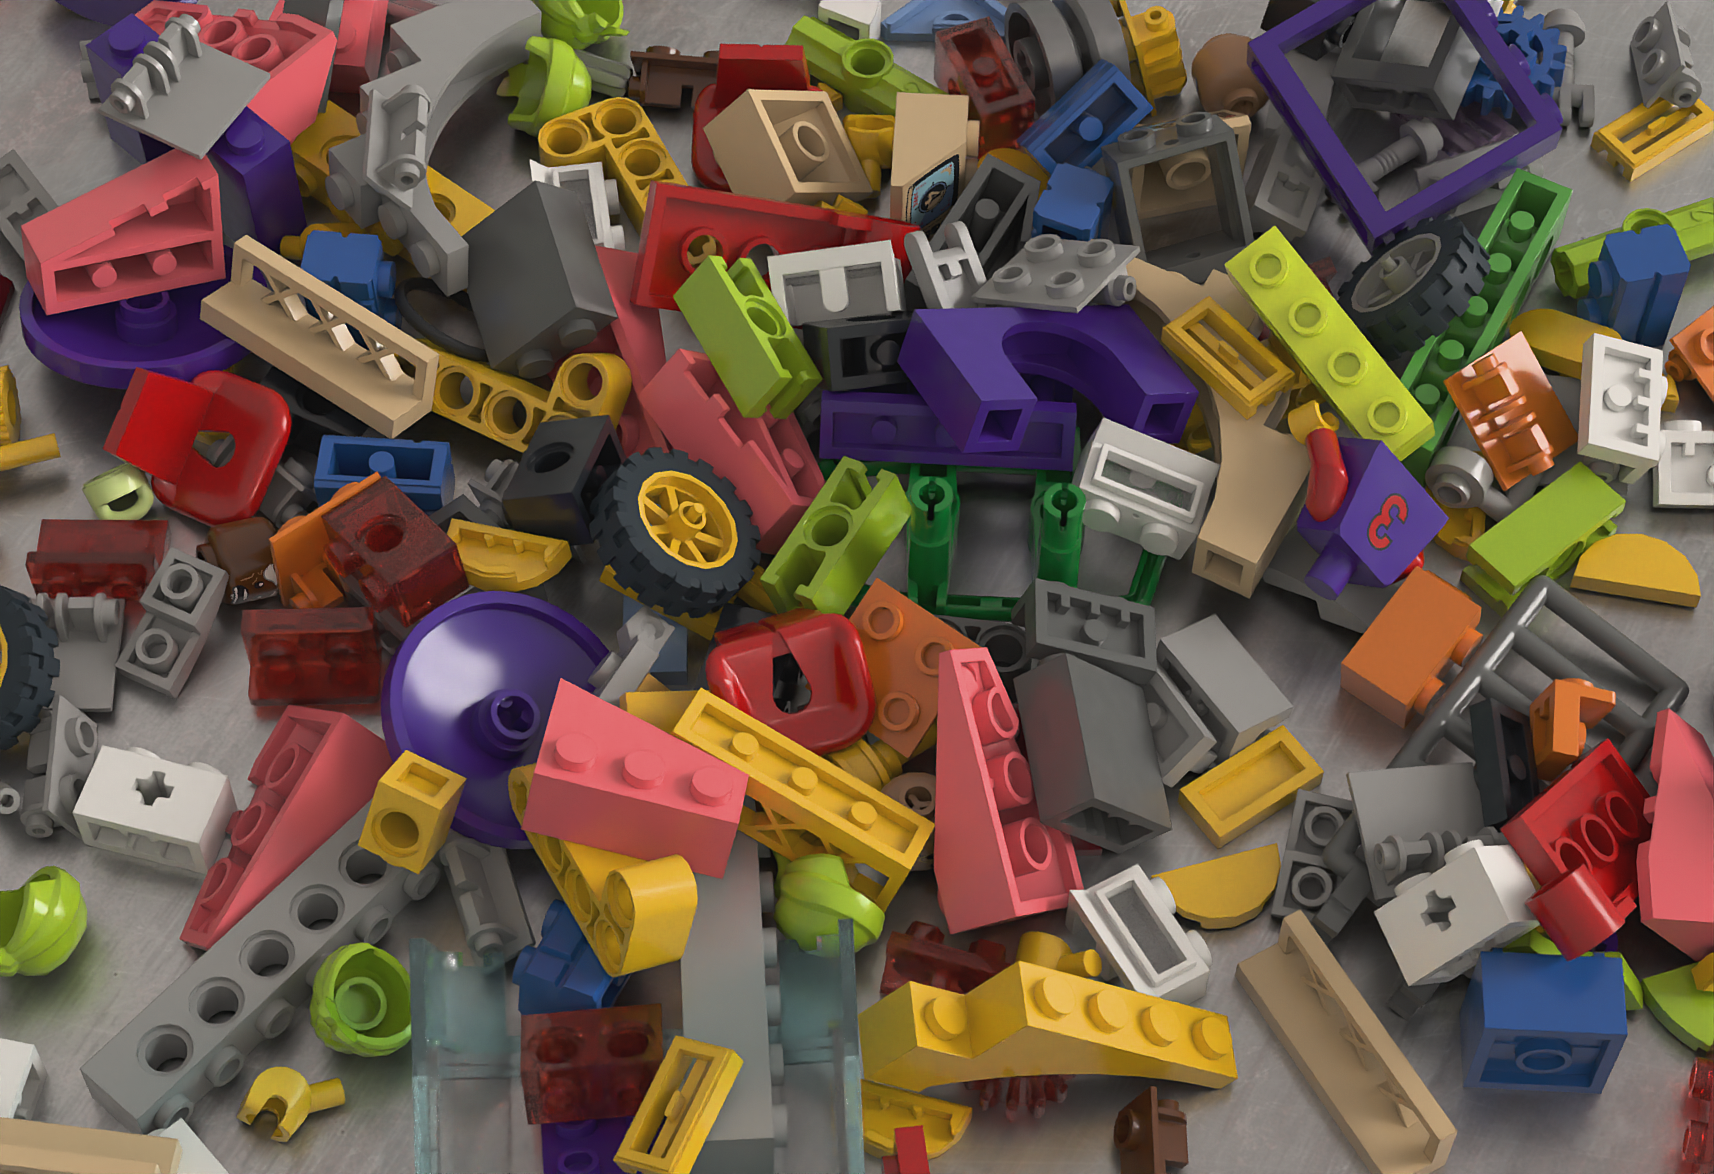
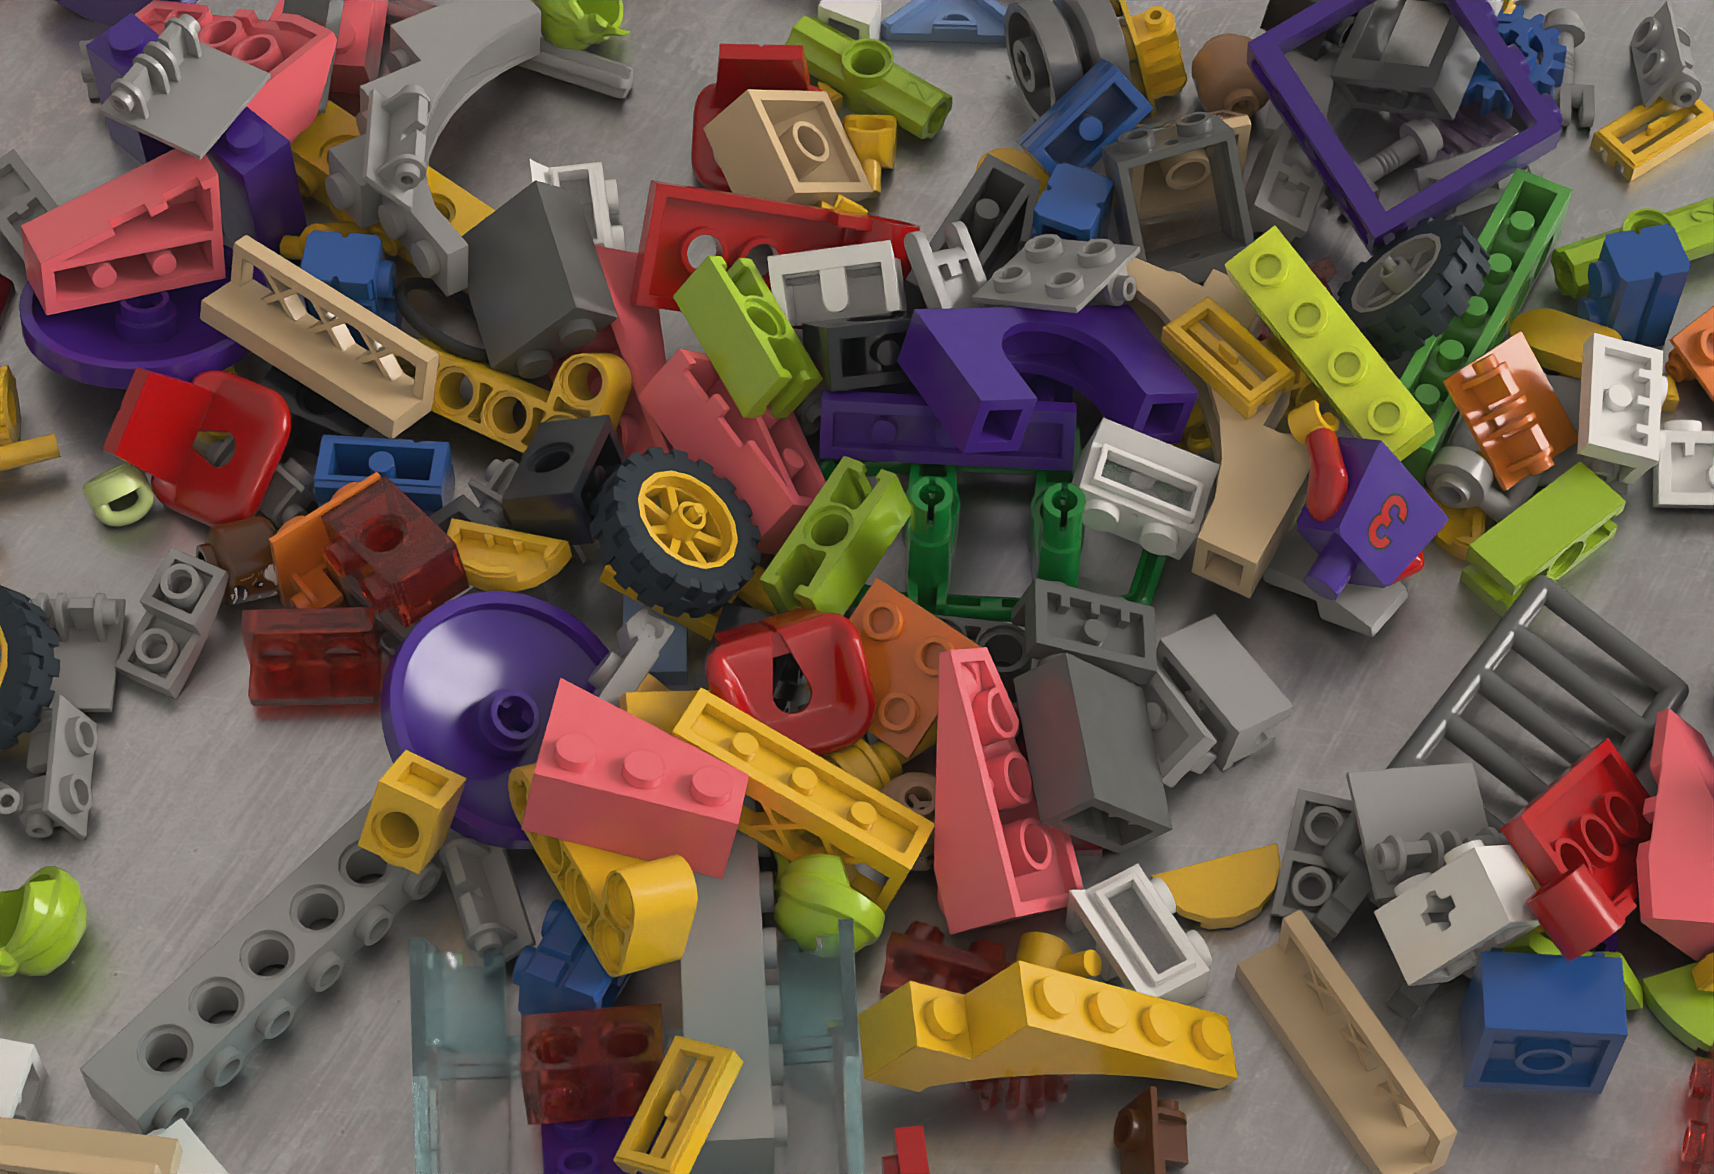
(98, 557): clear red bracket -> none
(155, 808): white brick -> none
(289, 1098): yellow piece -> none
(309, 784): coral wedge -> none
(361, 1001): lime hat -> none
(547, 86): lime hat -> none
(629, 150): yellow beam -> none
(667, 73): reddish brown hinge -> none
(893, 1108): yellow tile -> none
(930, 157): tan slope -> none
(977, 64): clear red brick -> none
(1250, 786): yellow tile -> none
(1412, 647): orange hinge -> none
(1504, 761): black plate -> none
(1561, 721): orange bracket -> none
(1638, 569): yellow tile -> none

